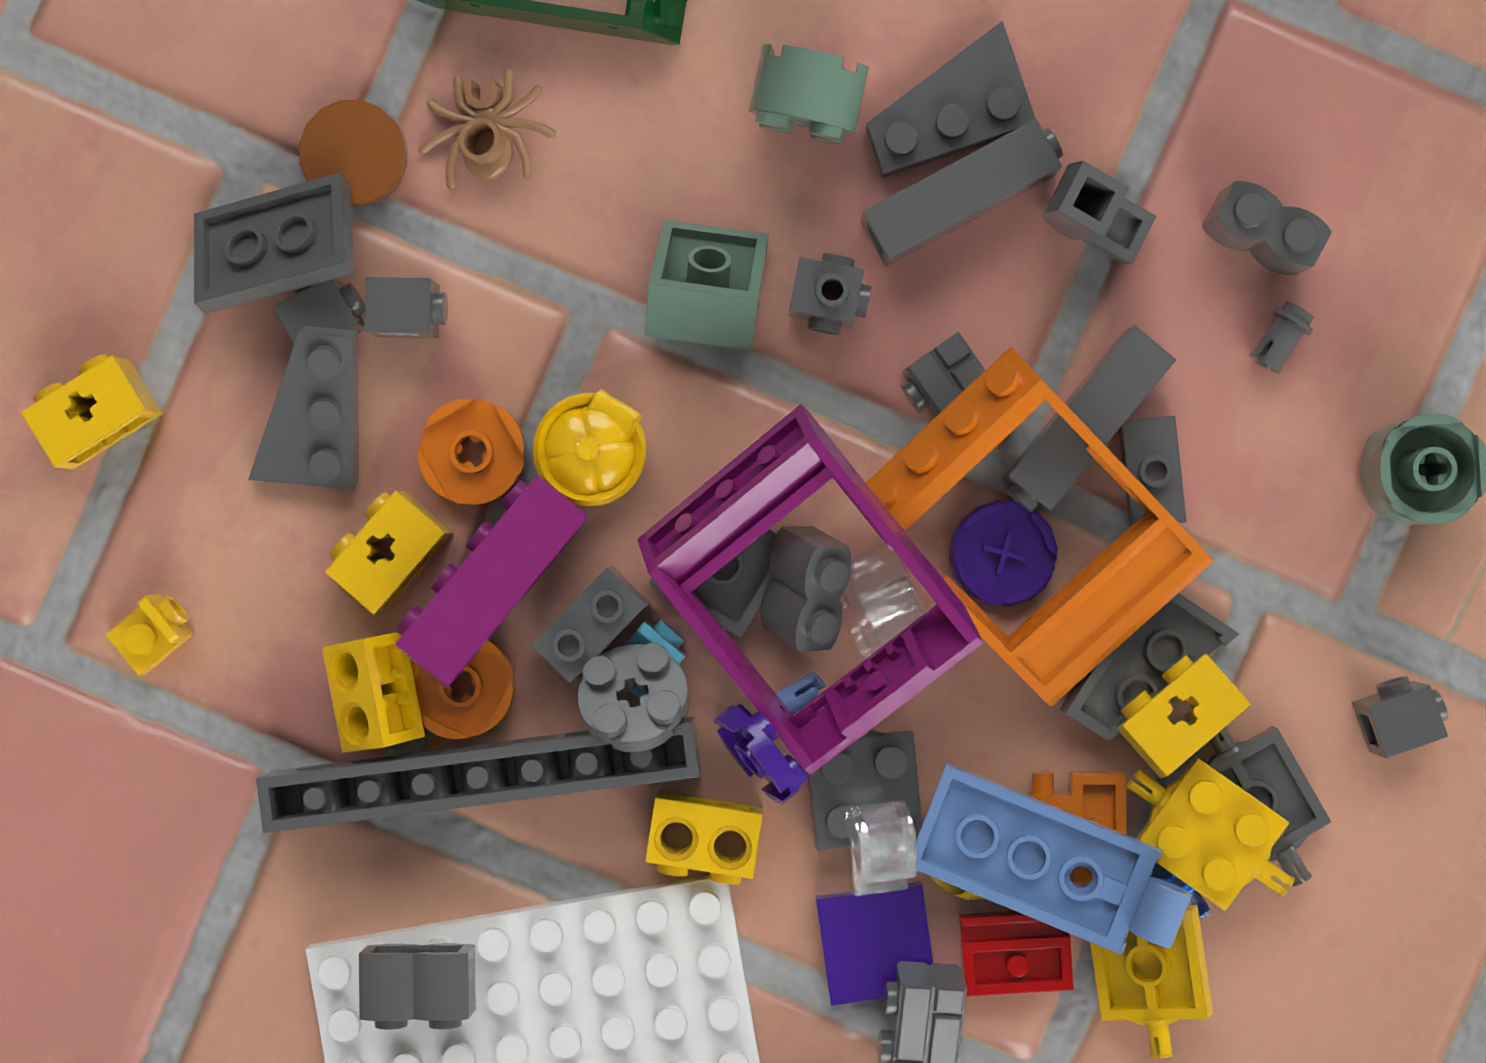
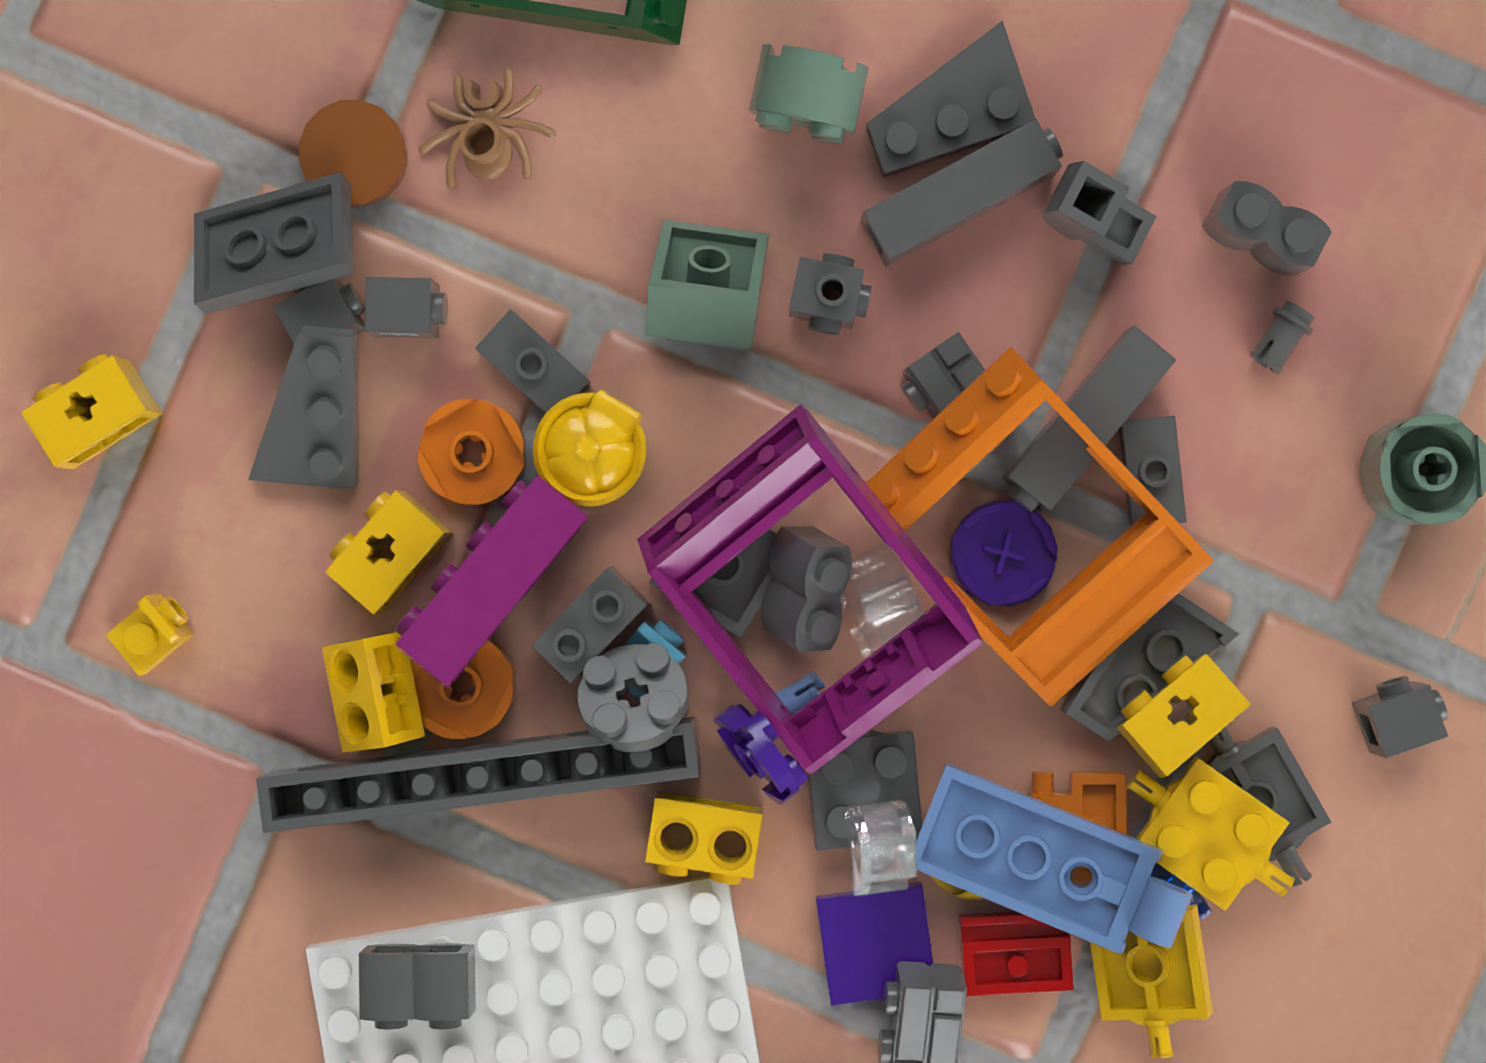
(531, 362): none -> dark grey plate

